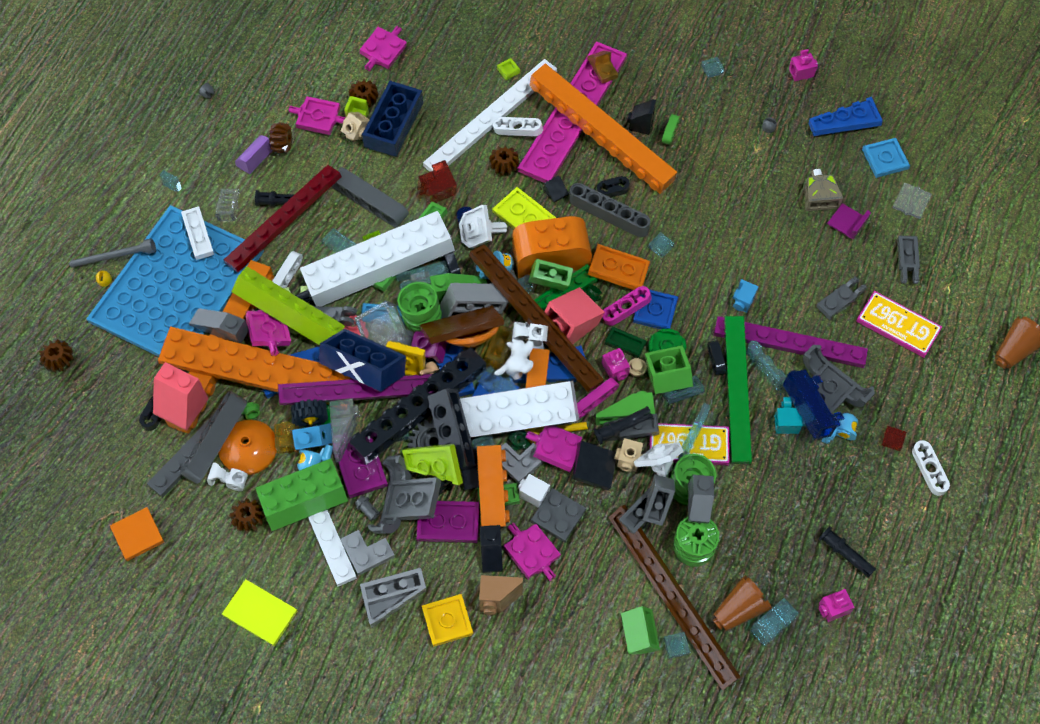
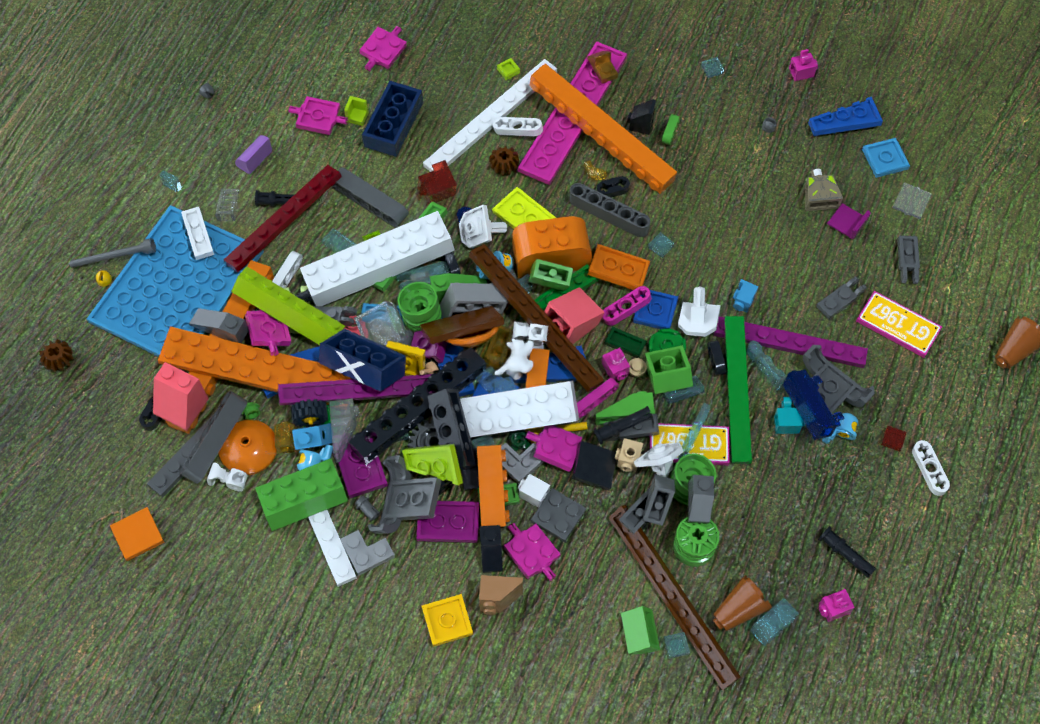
(248, 522): reddish brown gear -> none
(259, 612): neon yellow tile -> none
(280, 137): reddish brown gear -> none
(354, 125): tan brick -> none
(364, 90): reddish brown gear -> none
(391, 593): light grey wedge -> none
(555, 189): black slope -> none
(593, 292): dark green plate -> none
(594, 173): none -> clear yellow arm
(699, 317): none -> white piece

